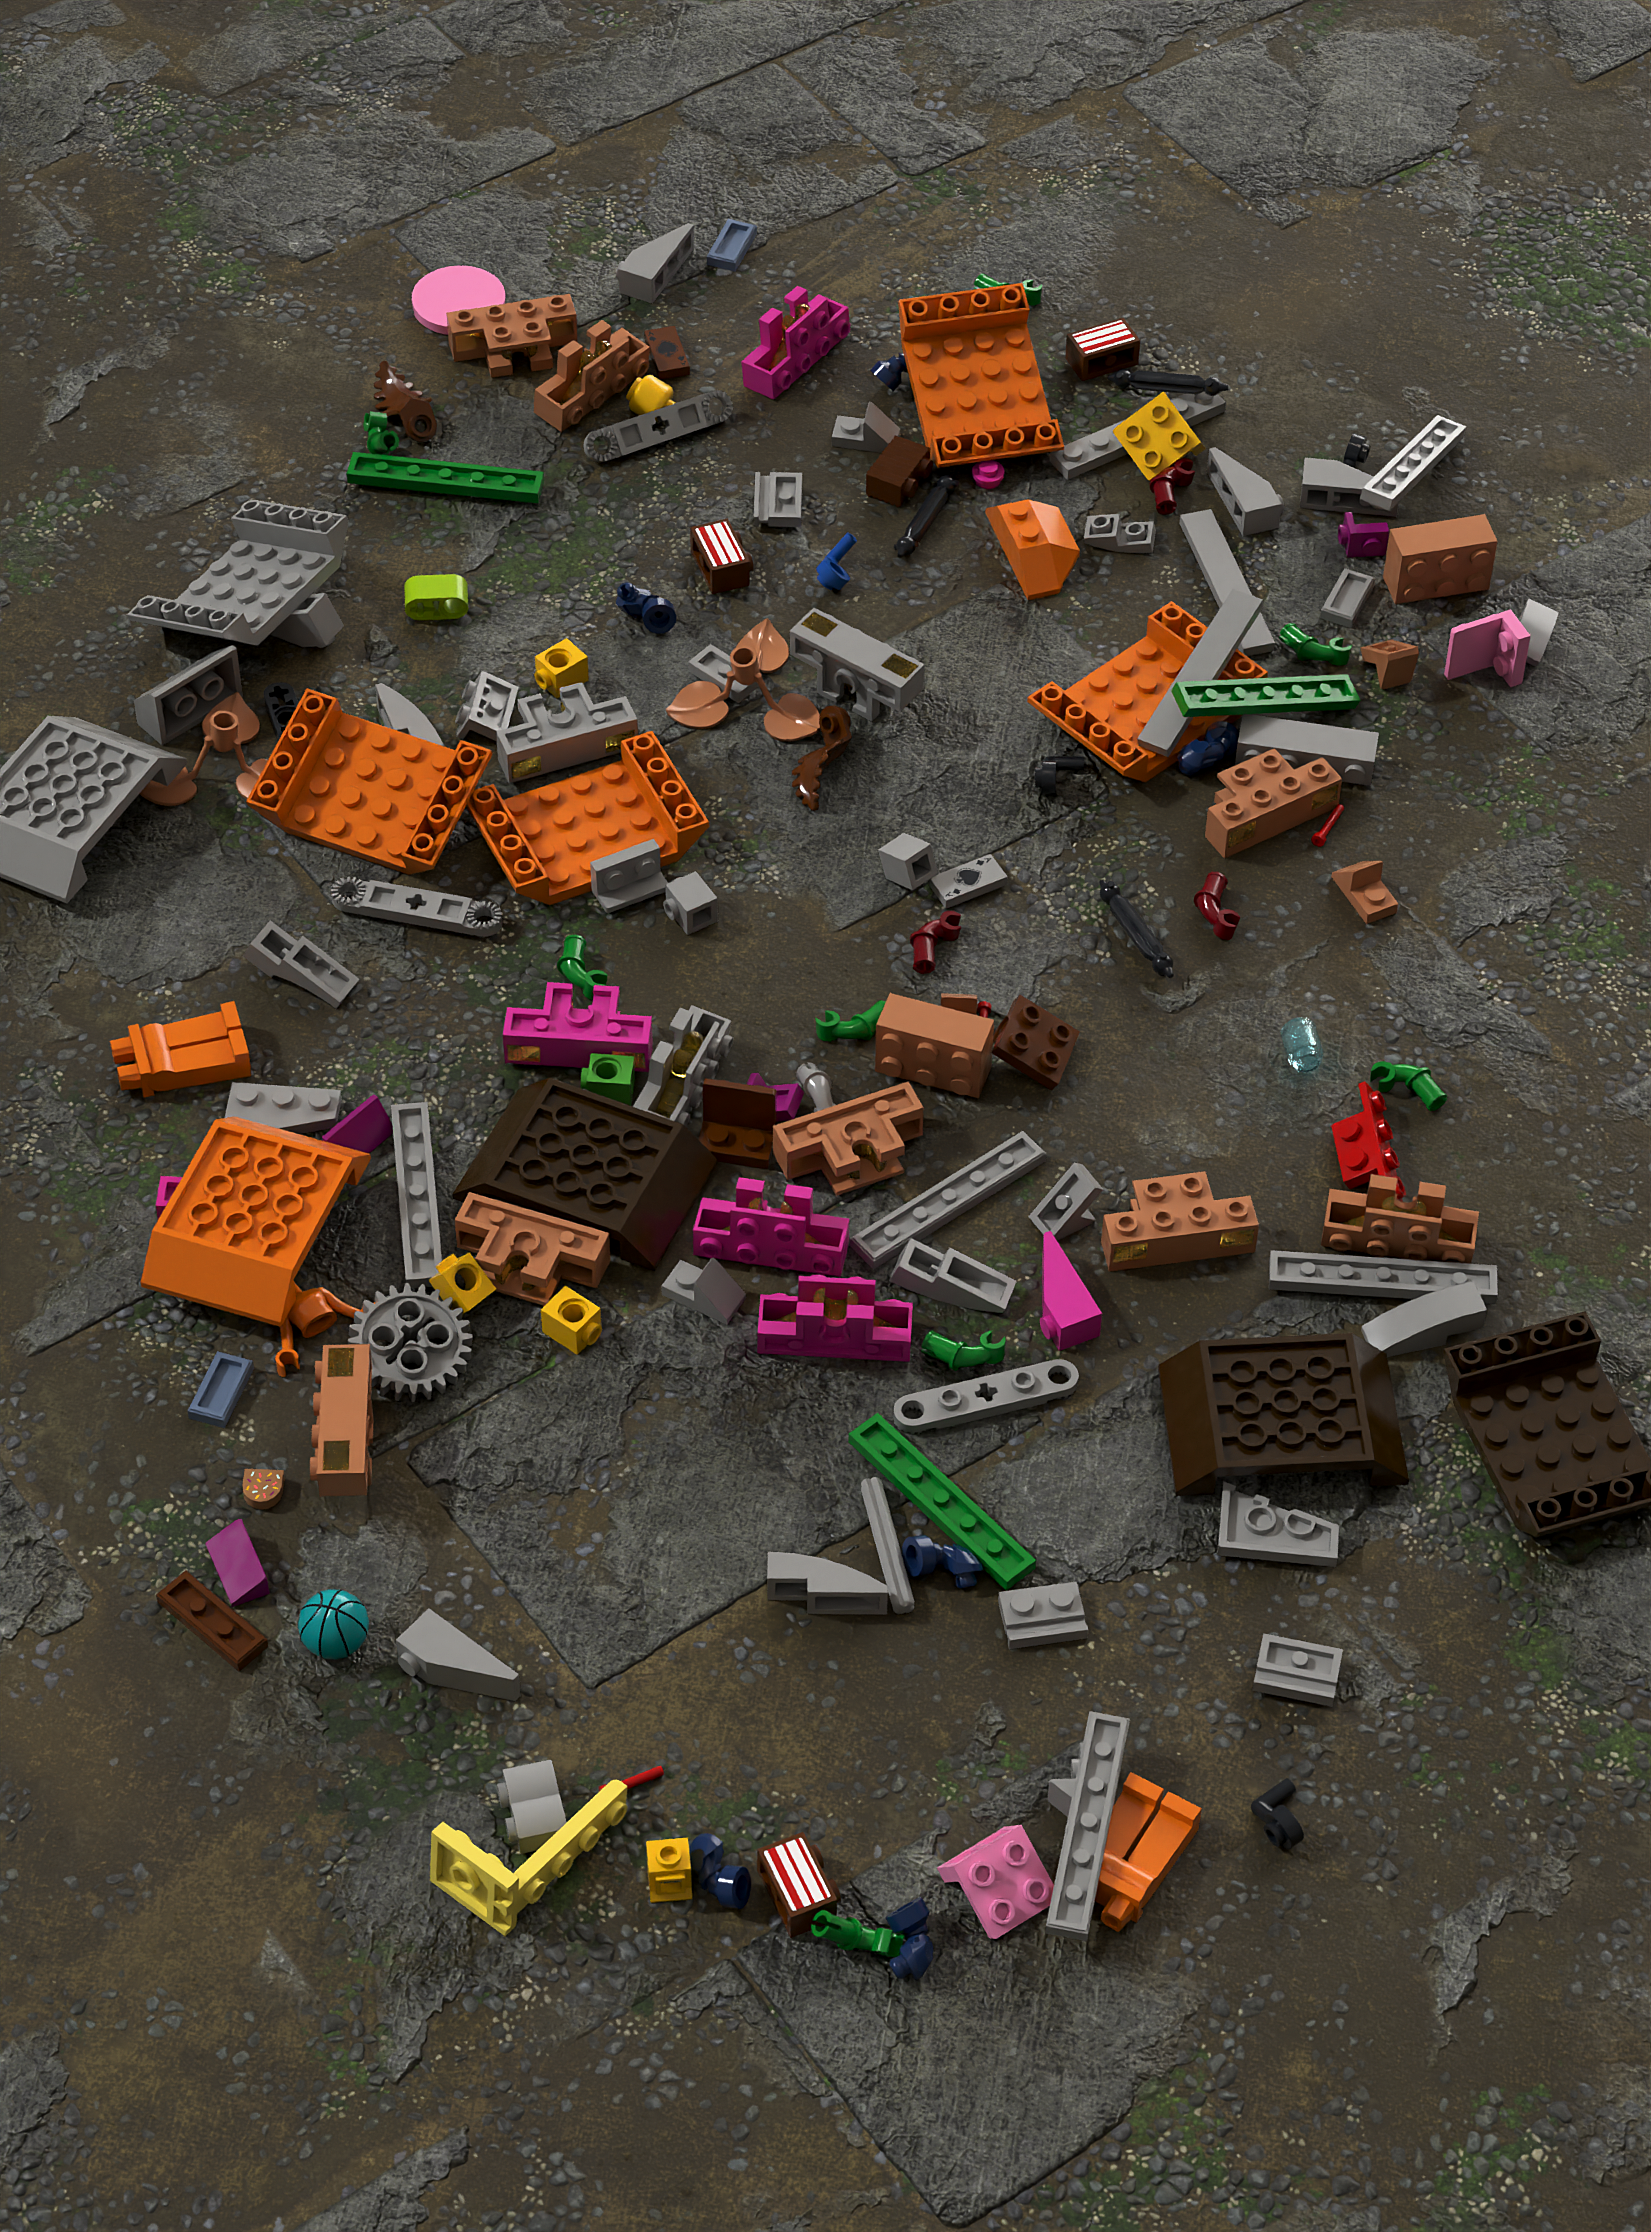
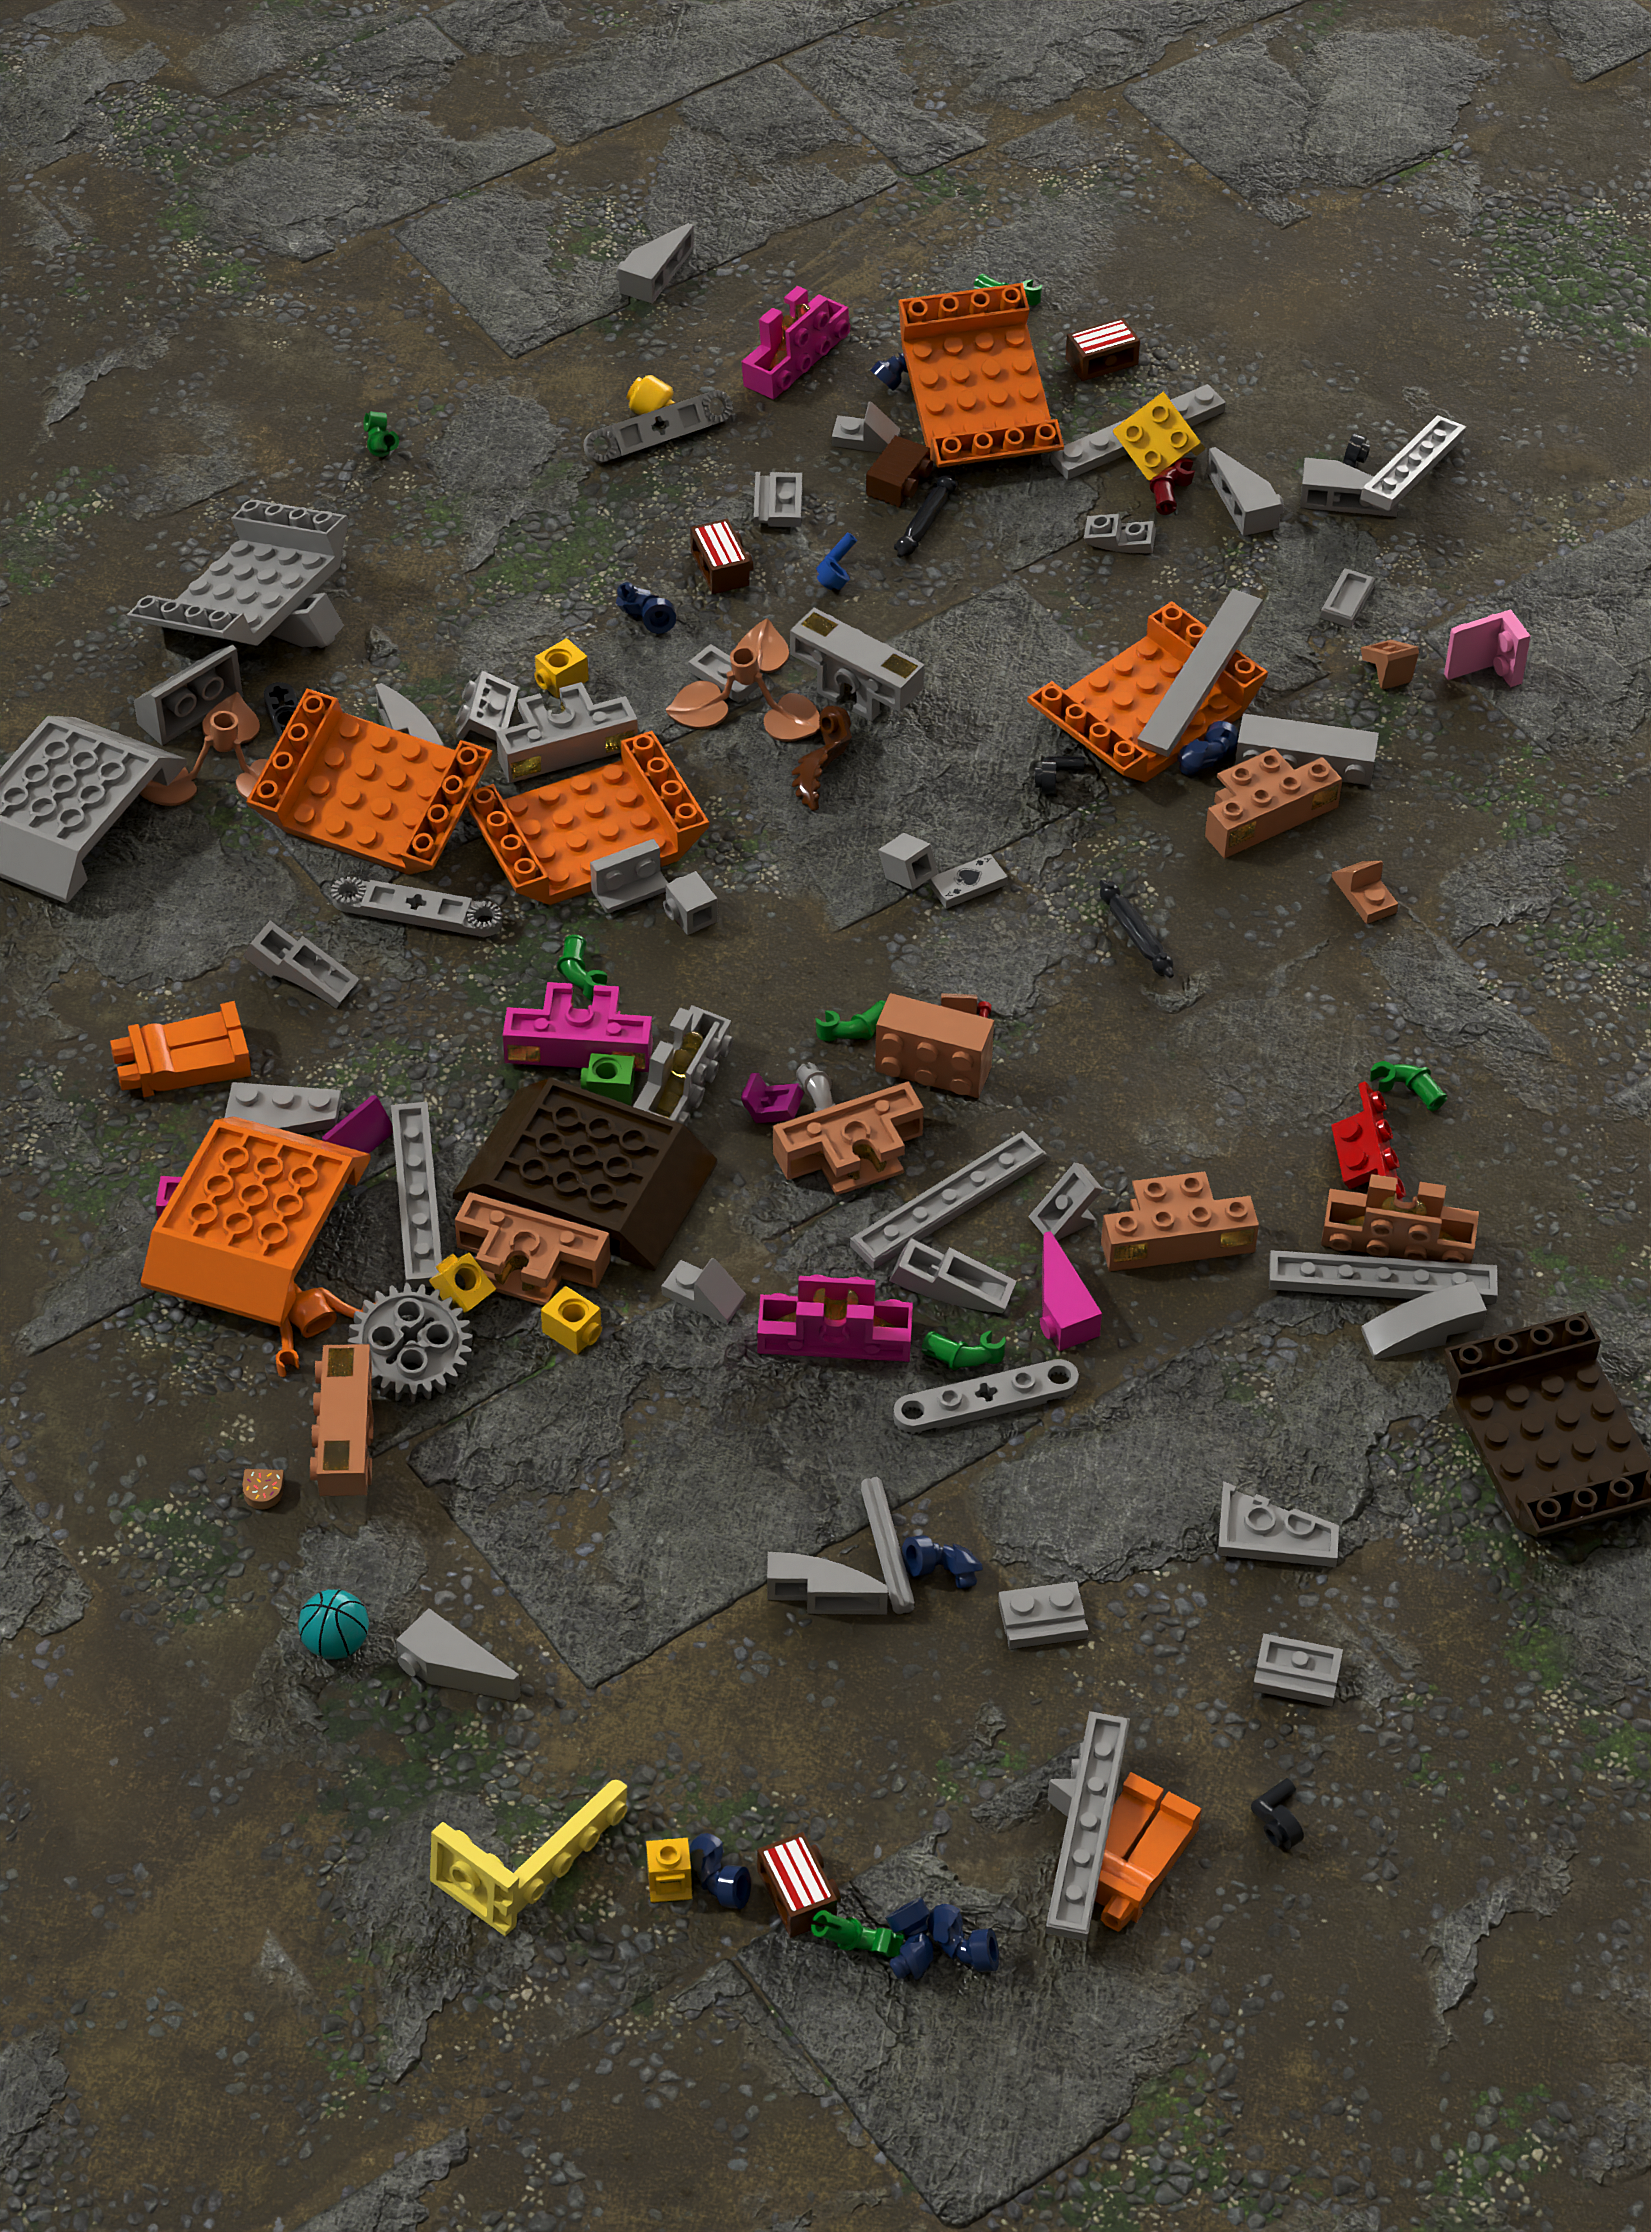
(212, 1620): reddish brown tile -> none
(220, 1389): sand blue tile -> none
(237, 1564): magenta slope -> none
(404, 402): reddish brown plant -> none
(436, 597): lime beam -> none
(445, 477): green plate -> none
(453, 290): bright pink tile -> none
(511, 328): nougat piece -> none
(533, 1804): light grey brick -> none
(591, 376): nougat piece -> none
(641, 1778): red piece -> none
(667, 352): reddish brown tile -> none
(731, 245): sand blue tile -> none
(739, 1122): reddish brown bracket -> none
(770, 1236): dark pink piece -> none
(926, 938): dark red piece -> none
(942, 1501): green plate -> none
(979, 1950): none -> dark blue arm
(988, 474): dark pink plate -> none
(1001, 1880): bright pink bracket -> none
(1034, 1042): reddish brown plate -> none
(1035, 545): orange wedge -> none
(1168, 382): black wheel -> none
(1209, 904): dark red piece -> none
(1223, 573): light grey tile -> none
(1265, 695): green plate -> none
(1280, 1410): dark brown slope -> none
(1302, 1044): clear light blue brick -> none
(1309, 648): green piece -> none
(1319, 838): red piece -> none
(1363, 539): magenta bracket -> none
(1440, 559): nougat brick -> none
(1539, 623): light grey slope -> none

